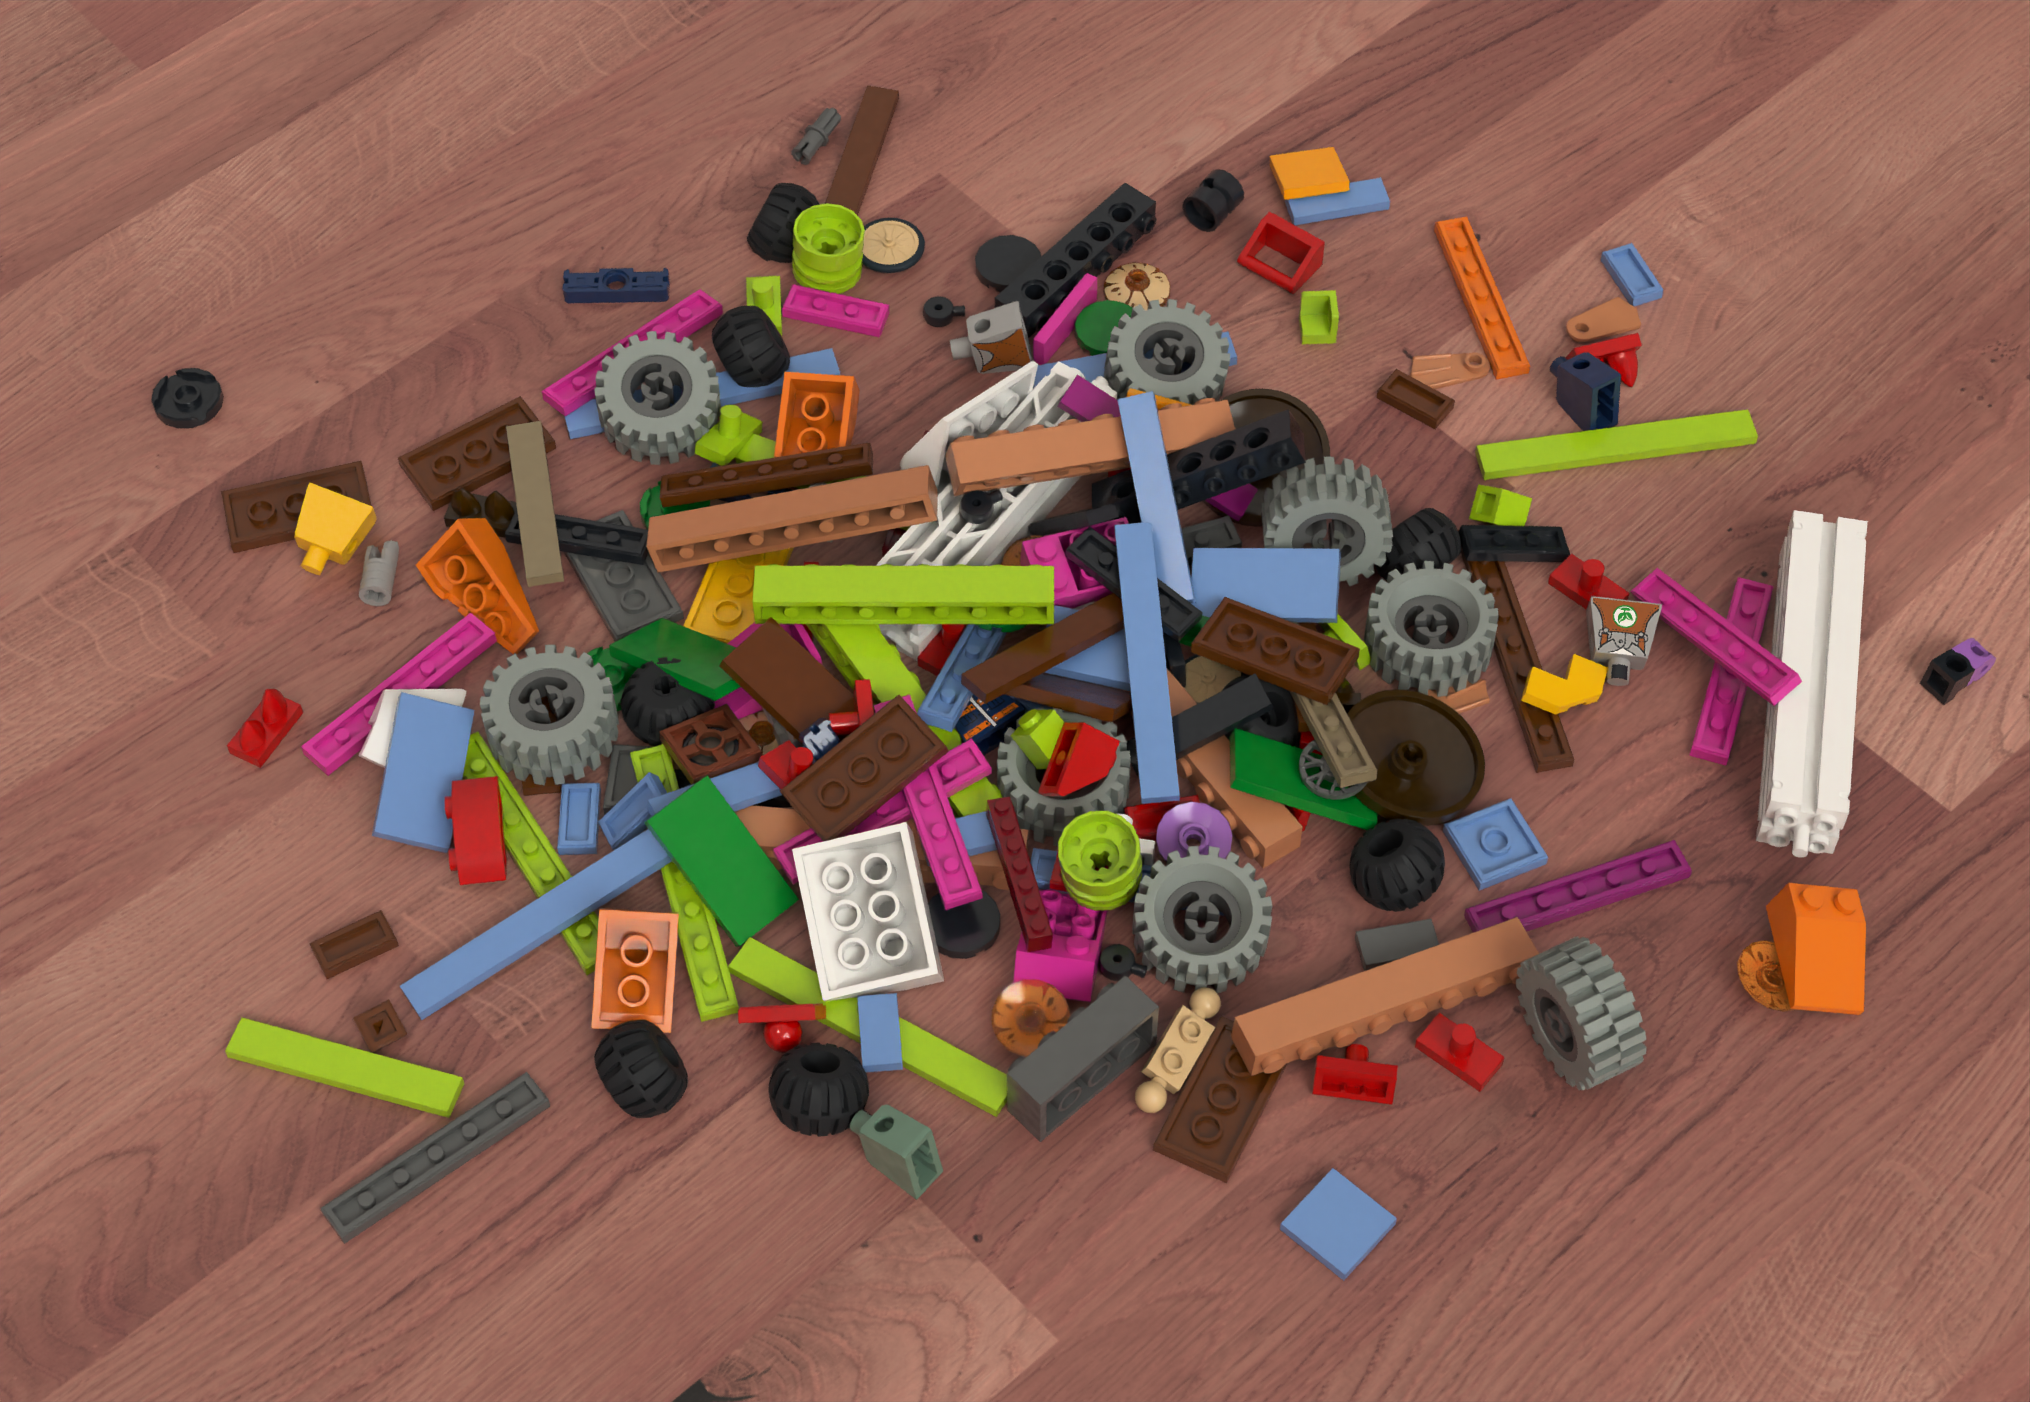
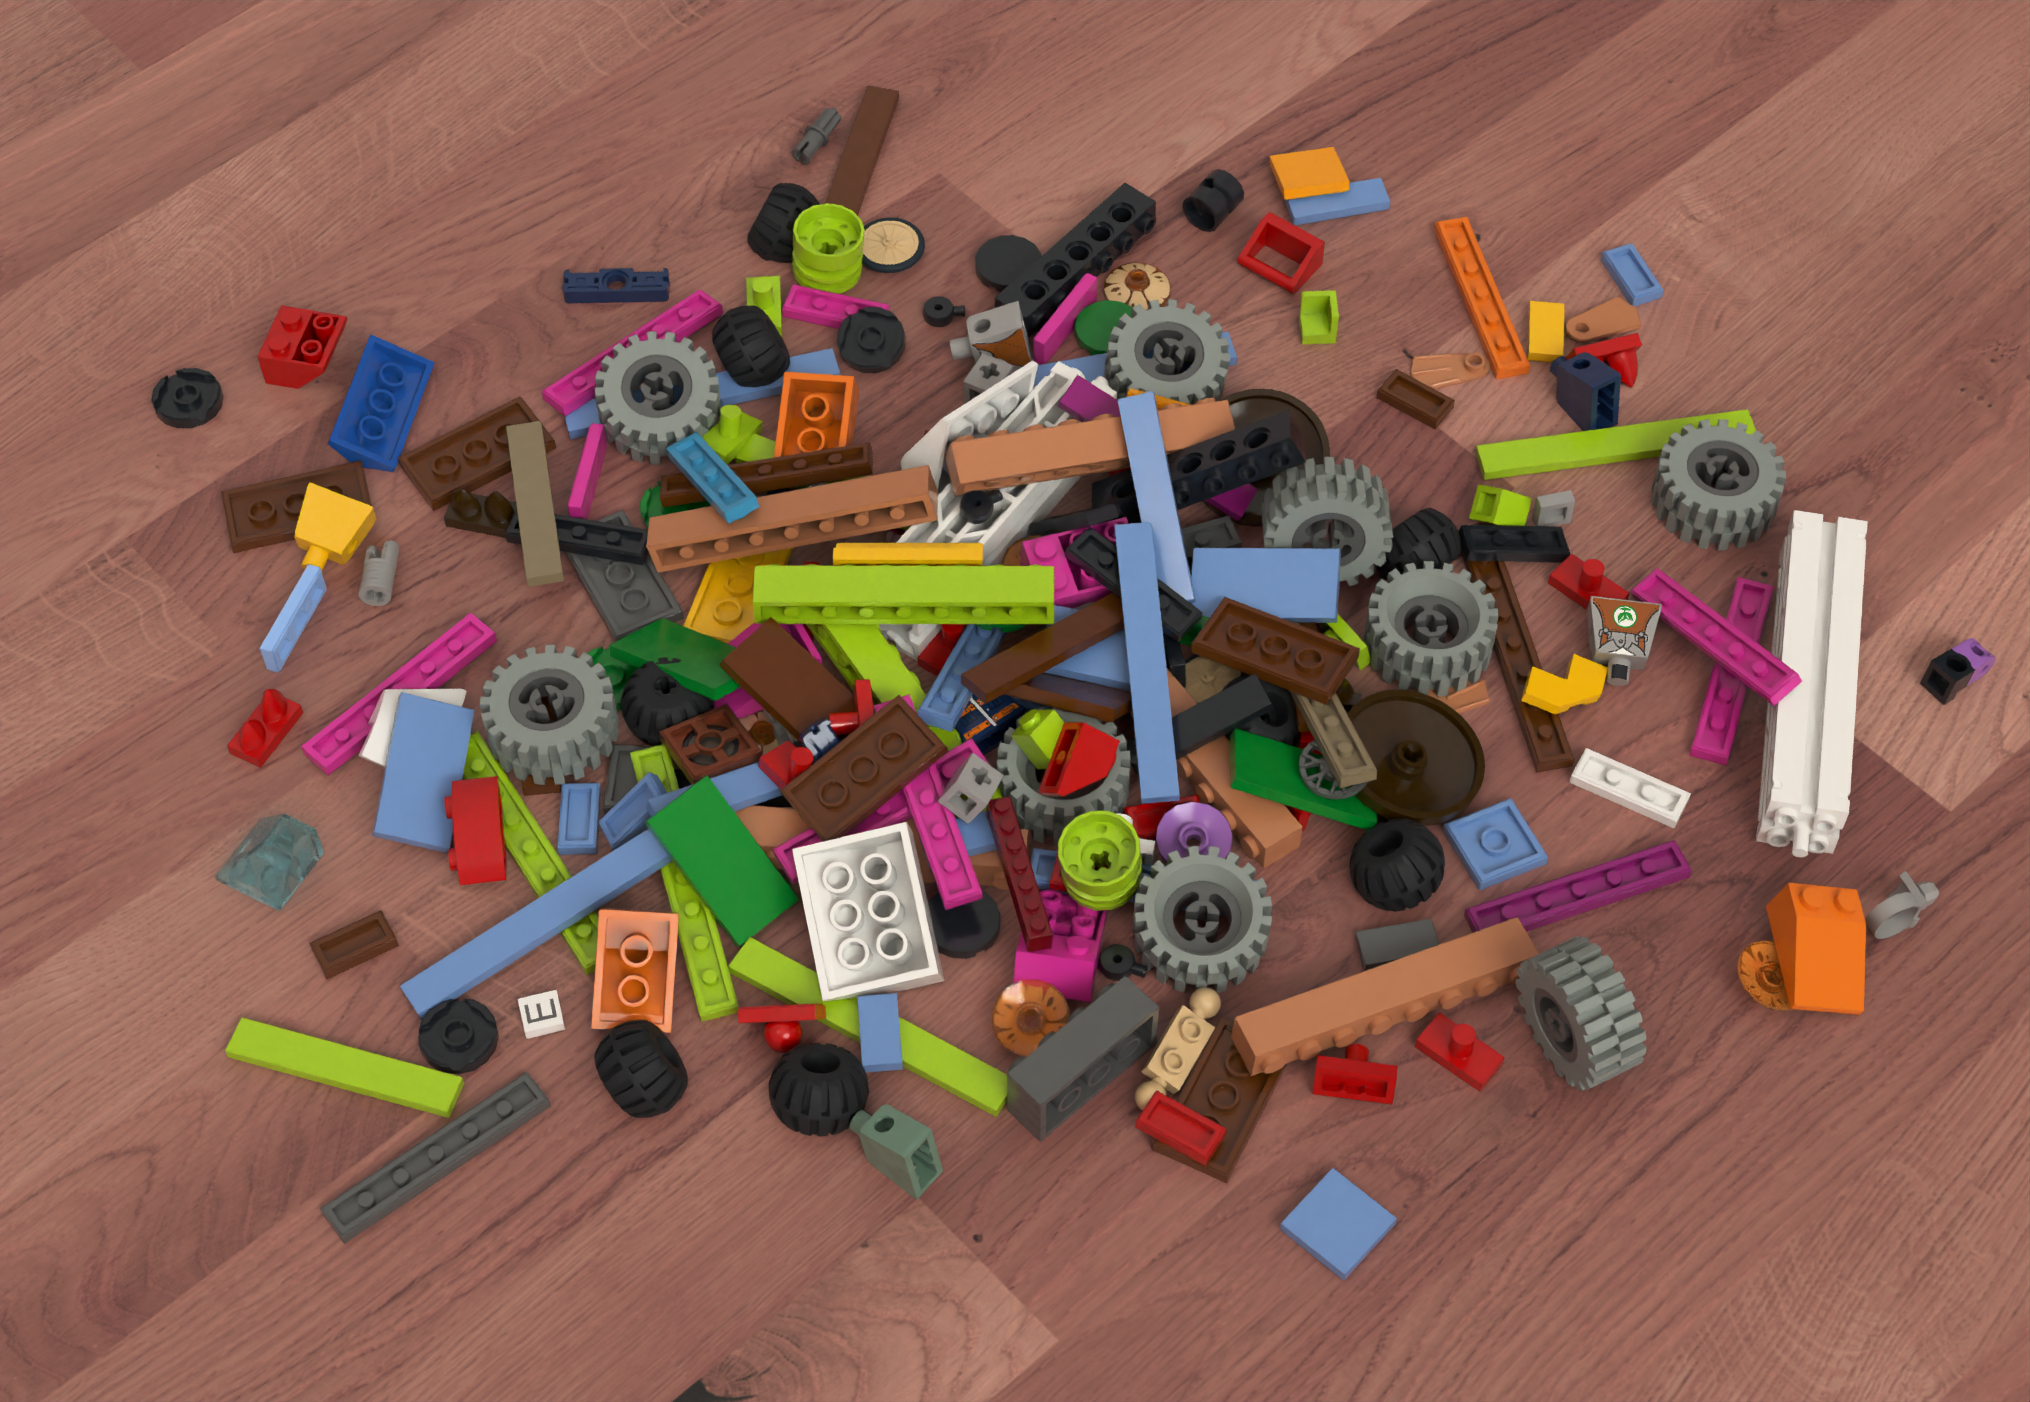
(273, 860): none -> clear light blue slope
(293, 618): none -> light blue tile
(299, 346): none -> red slope
(379, 1026): reddish brown tile -> none
(380, 405): none -> blue slope
(458, 1036): none -> black tile
(478, 578): orange wedge -> none
(541, 1014): none -> white tile
(588, 472): none -> dark pink tile
(712, 478): none -> dark azure plate
(871, 340): none -> black tile
(908, 554): none -> yellow panel
(976, 781): none -> light grey brick
(984, 375): none -> light grey brick
(1180, 1128): none -> red tile
(1545, 331): none -> yellow tile
(1554, 509): none -> light grey tile
(1630, 788): none -> white tile
(1742, 499): none -> light grey wheel
(1906, 901): none -> light grey piece

